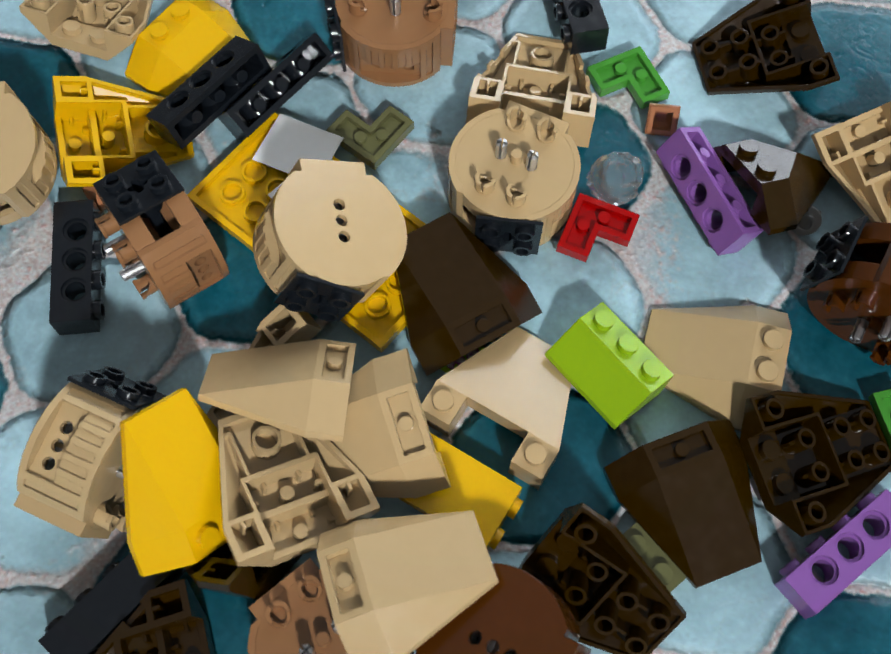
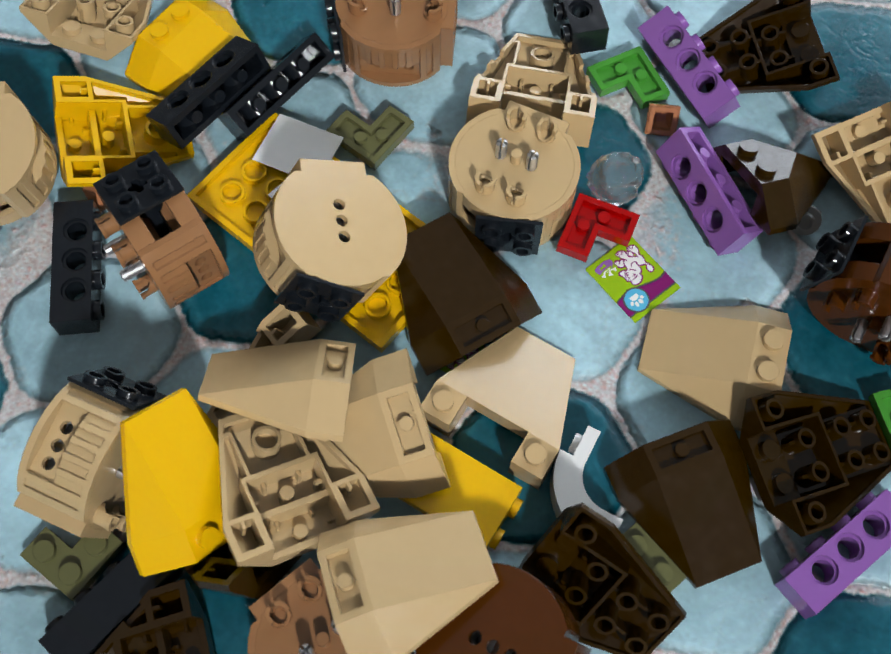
(71, 568): none -> olive plate
(567, 476): none -> white arch
(609, 365): lime slope -> none
(633, 279): none -> sticker
(710, 106): none -> medium lavender brick

